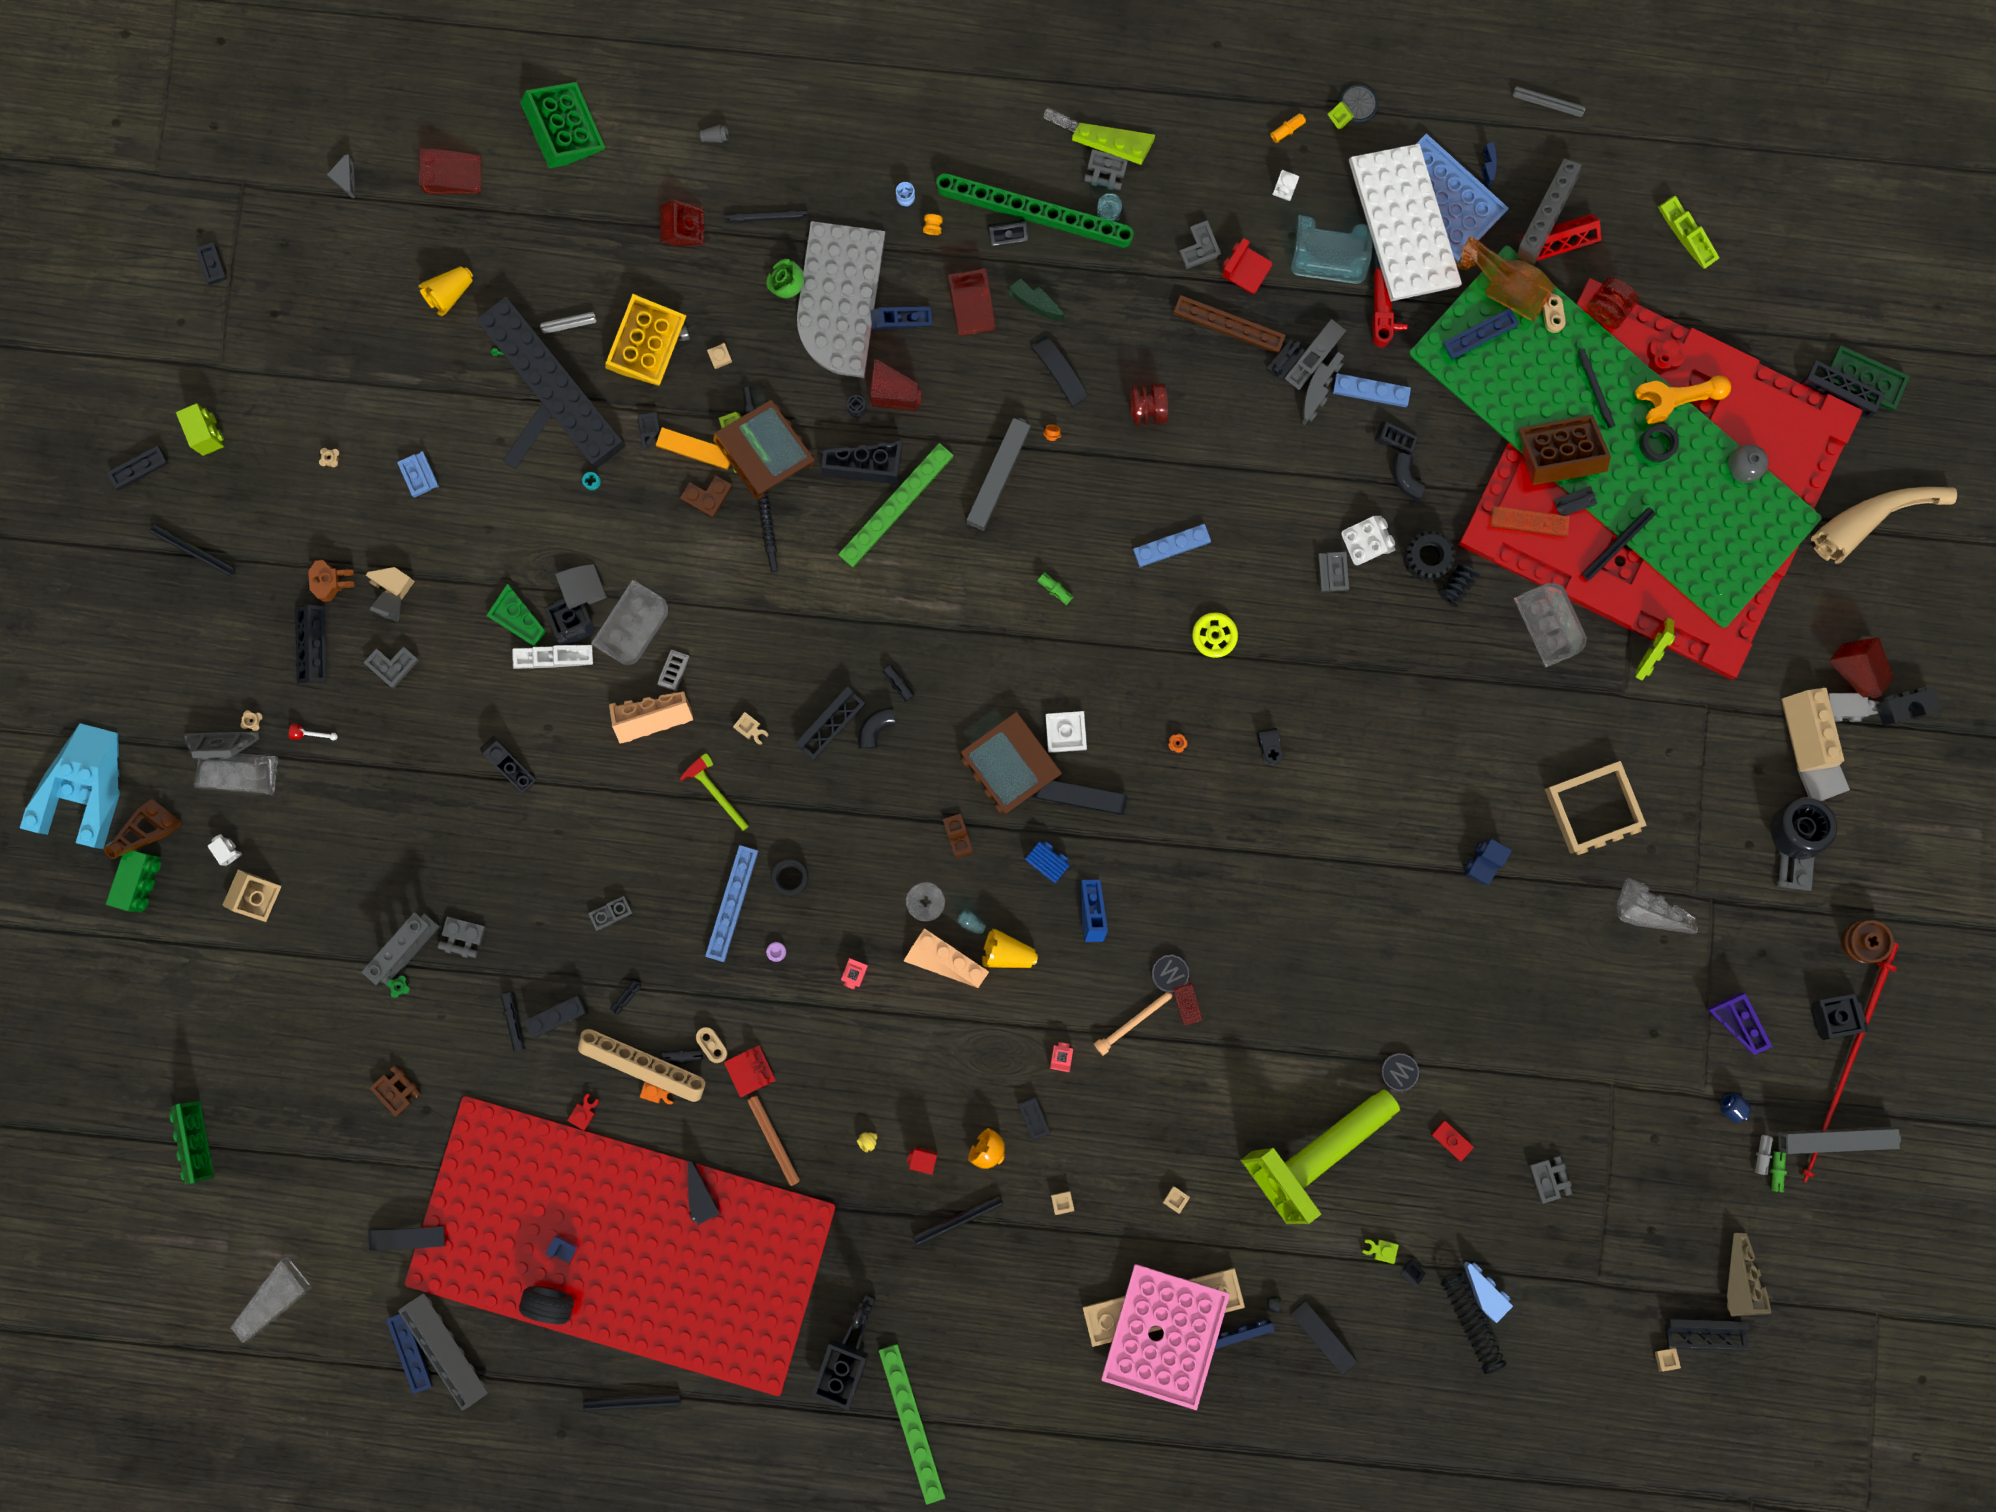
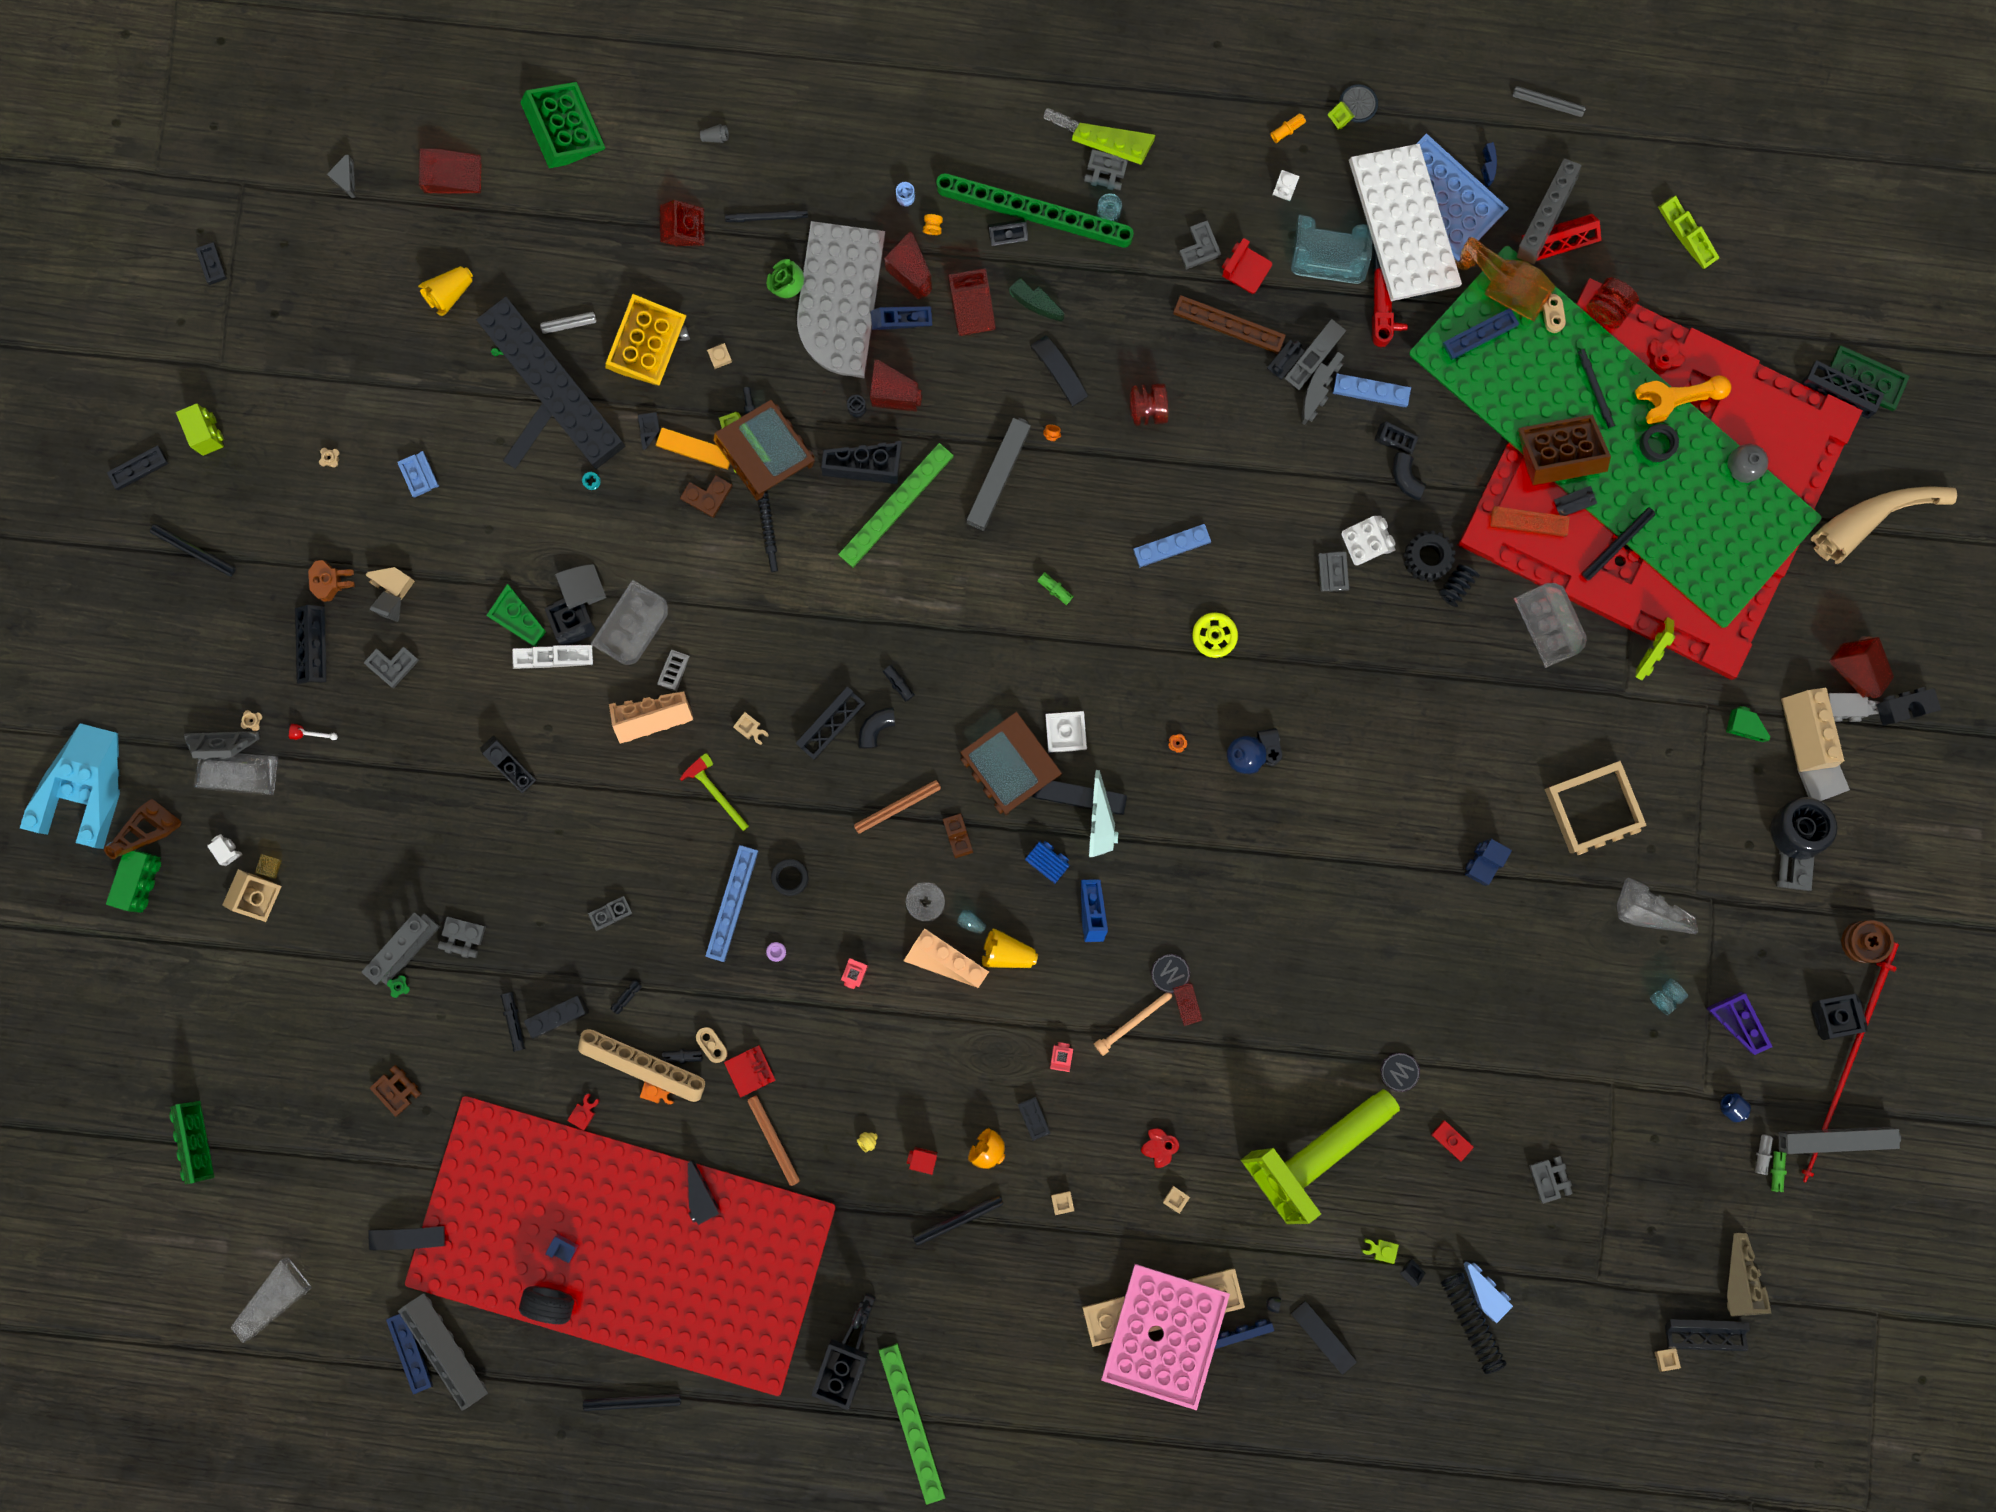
(268, 866): none -> clear yellow plate
(897, 806): none -> nougat axle
(909, 267): none -> clear red slope
(1103, 825): none -> light aqua wedge
(1157, 1148): none -> red plate
(1246, 754): none -> dark blue cylinder
(1669, 996): none -> clear light blue wheel
(1747, 725): none -> green slope

